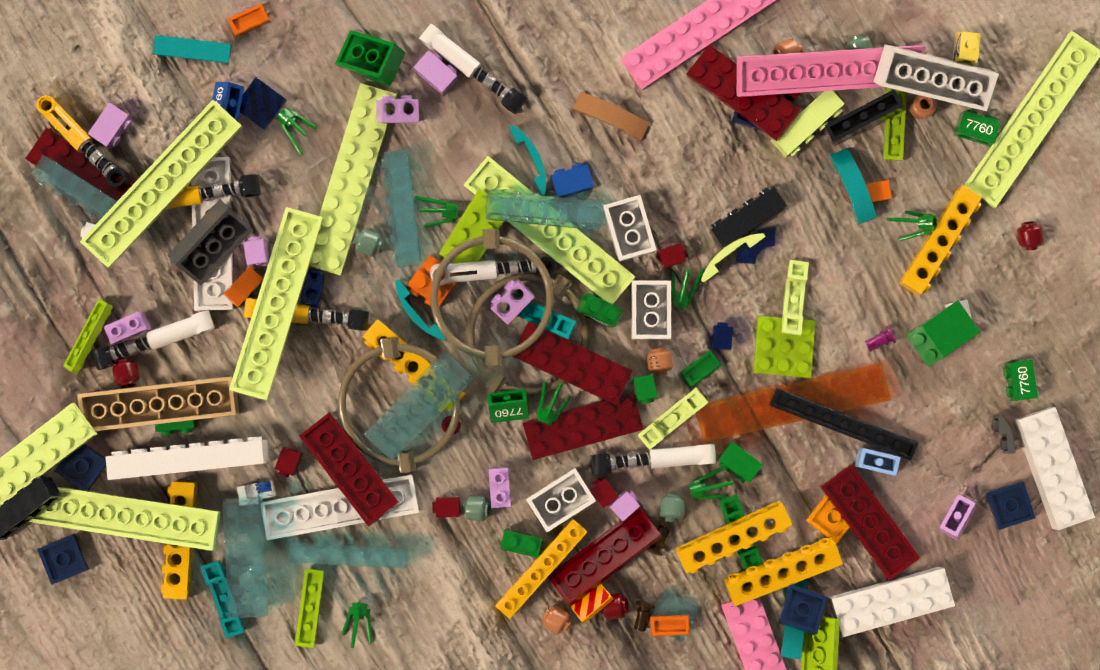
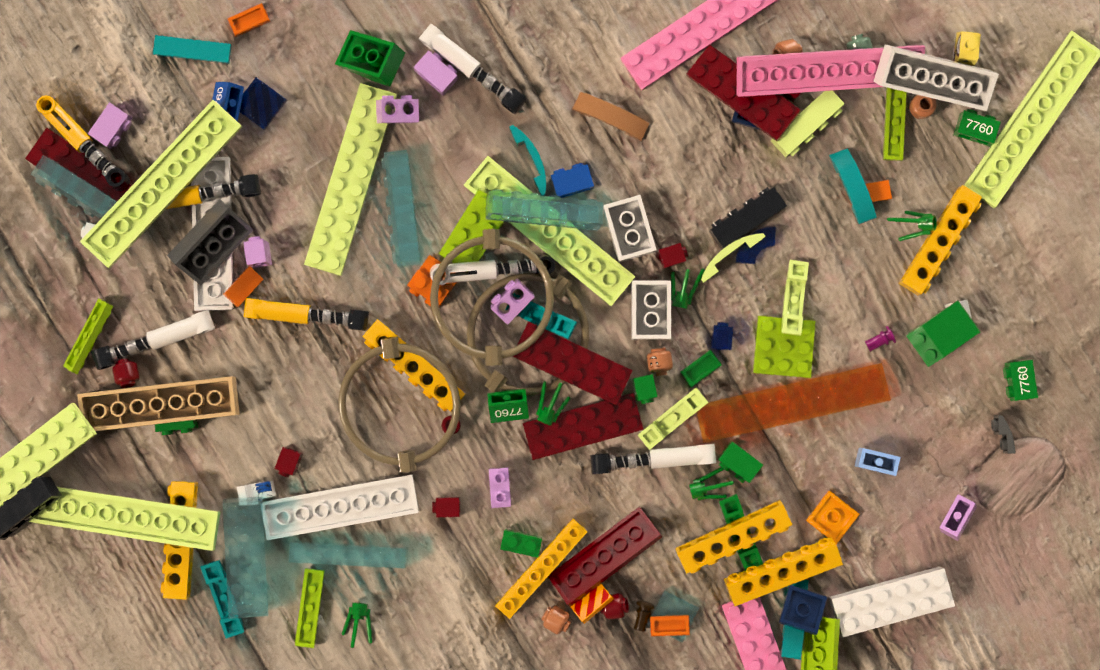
(63, 559): dark blue plate -> none
(82, 467): dark blue plate -> none
(127, 328): lavender brick -> none
(185, 459): white brick -> none
(276, 304): yellowish green plate -> none
(288, 118): green plant -> none
(313, 288): clear blue leg -> none
(349, 469): dark red plate -> none
(367, 242): sand green head -> none
(404, 294): teal slope -> none
(418, 405): clear light blue brick -> none
(448, 210): green plant -> none
(476, 508): sand green head -> none
(560, 500): white brick -> none
(599, 310): green brick -> none
(603, 492): dark red brick -> none
(625, 504): lavender brick -> none
(656, 547): dark brown pin -> none
(672, 508): sand green head -> none
(843, 423): black tile -> none
(864, 117): black brick -> none
(869, 522): dark red plate -> none
(1010, 505): dark blue plate -> none
(1030, 235): dark red head -> none
(1054, 468): white brick -> none

